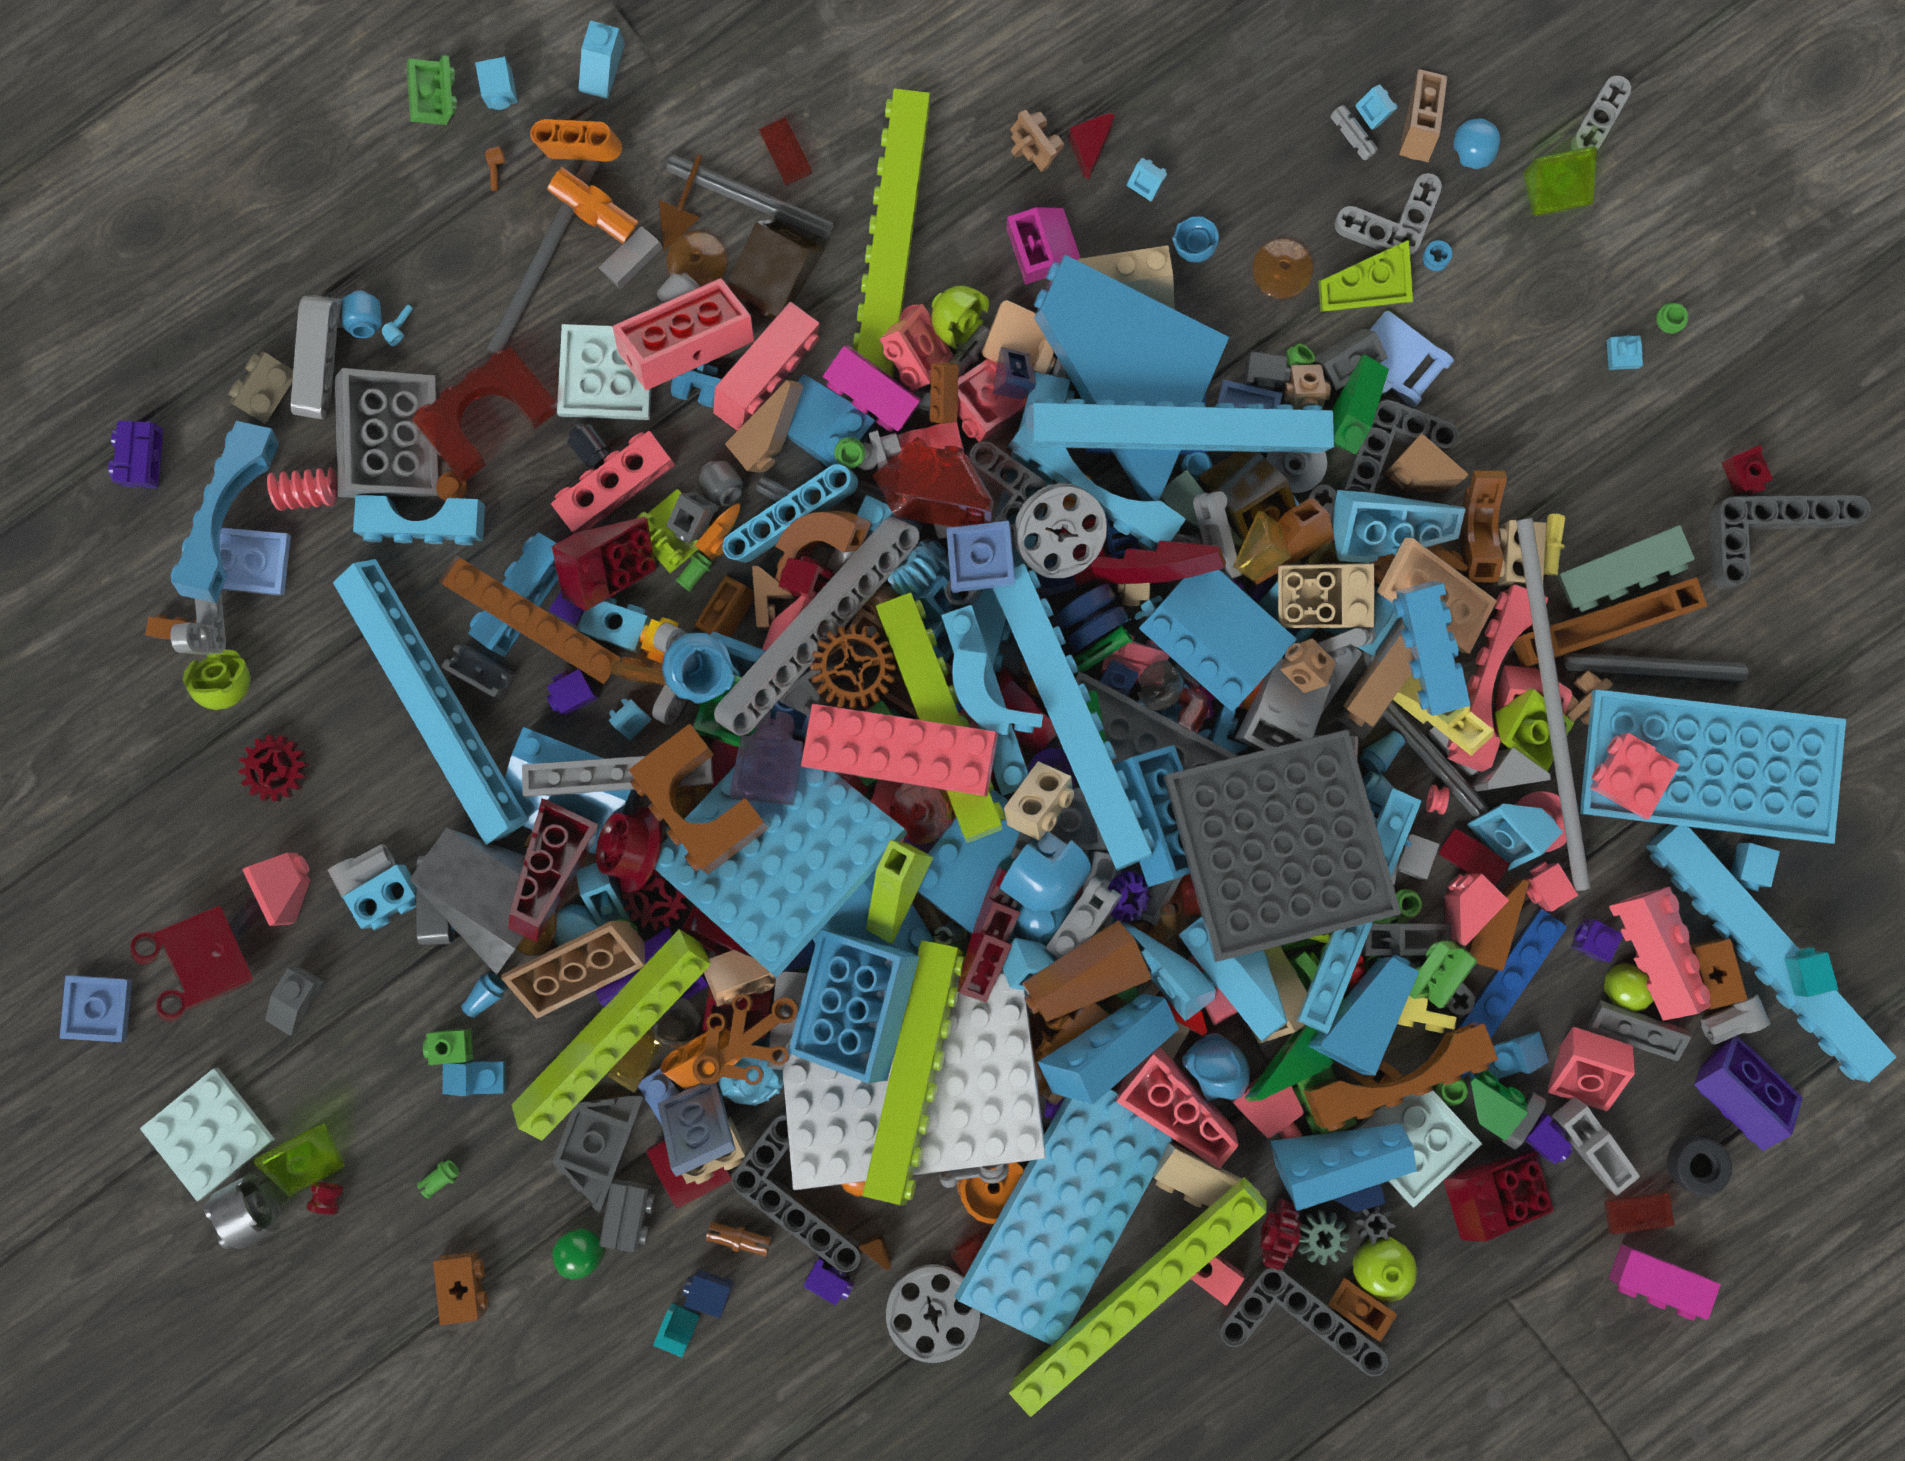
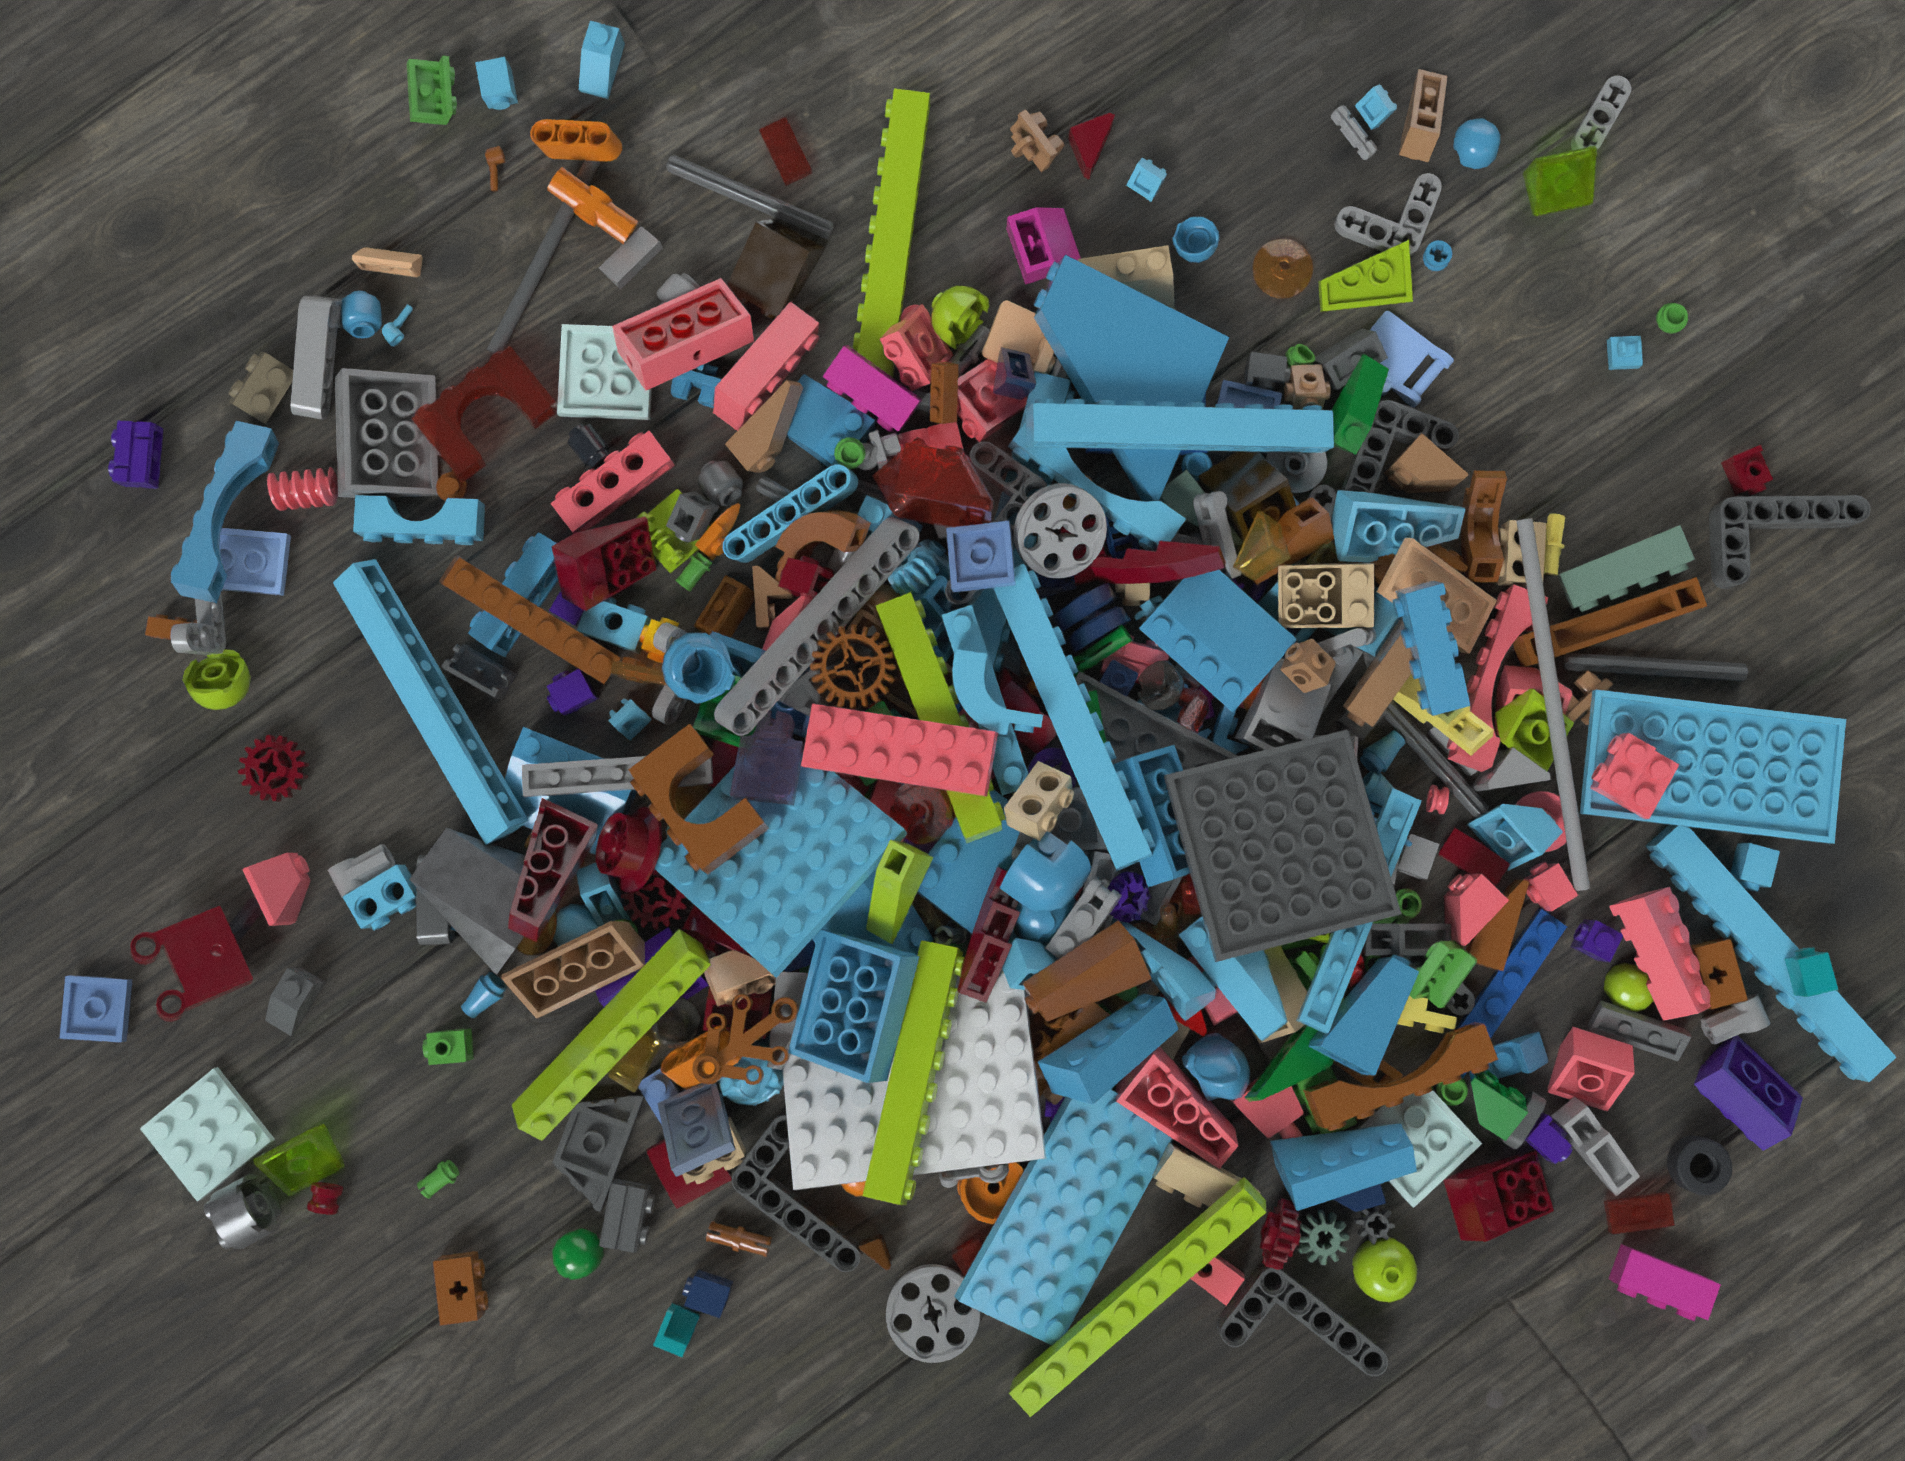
(388, 261): none -> light nougat slope
(474, 1078): dark azure slope -> none
(675, 219): reddish brown piece -> none
(712, 261): clear orange dish -> none
(828, 1282): dark purple brick -> none
(1362, 1309): dark orange slope -> none

